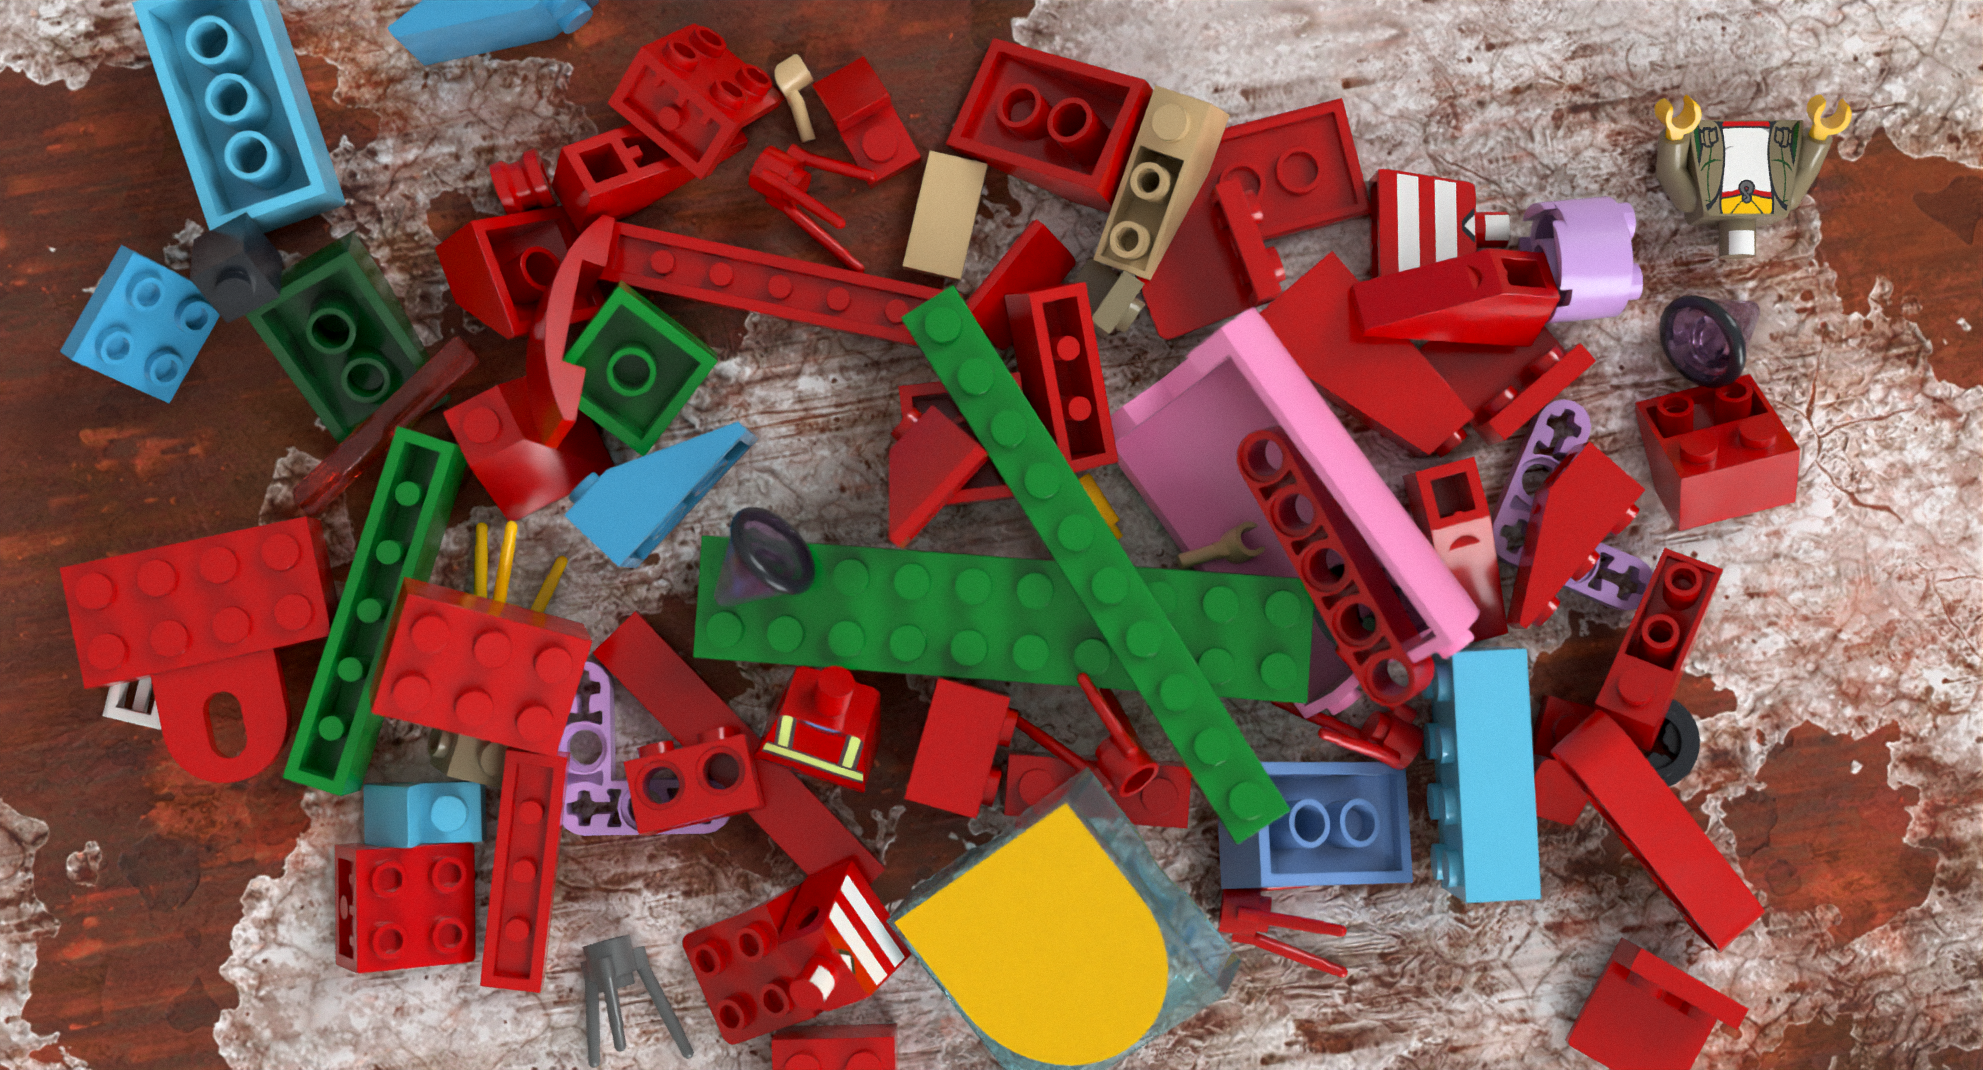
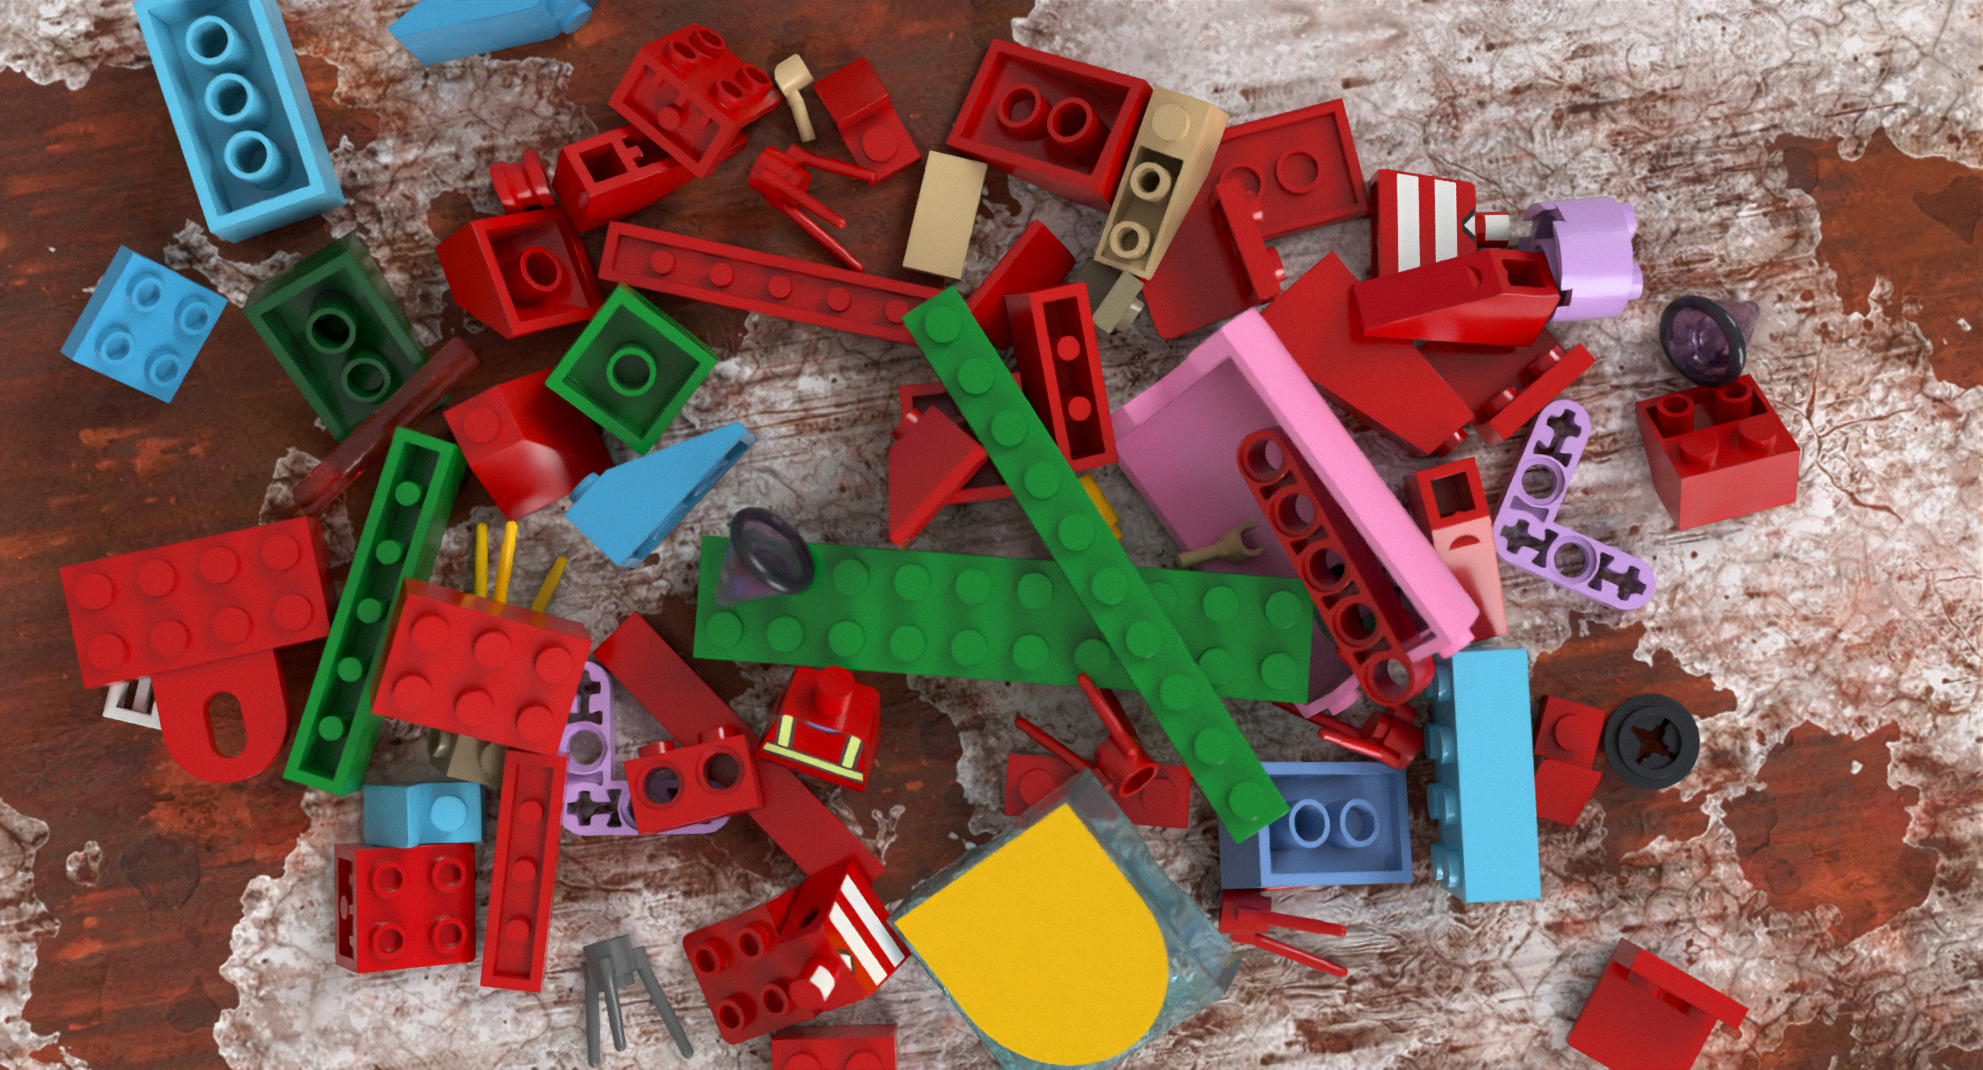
(236, 268): black brick -> none
(551, 383): red slope -> none
(959, 746): red brick -> none
(1567, 521): red slope -> none
(1657, 830): red beam -> none
(1658, 646): red slope -> none
(1741, 169): torso -> none

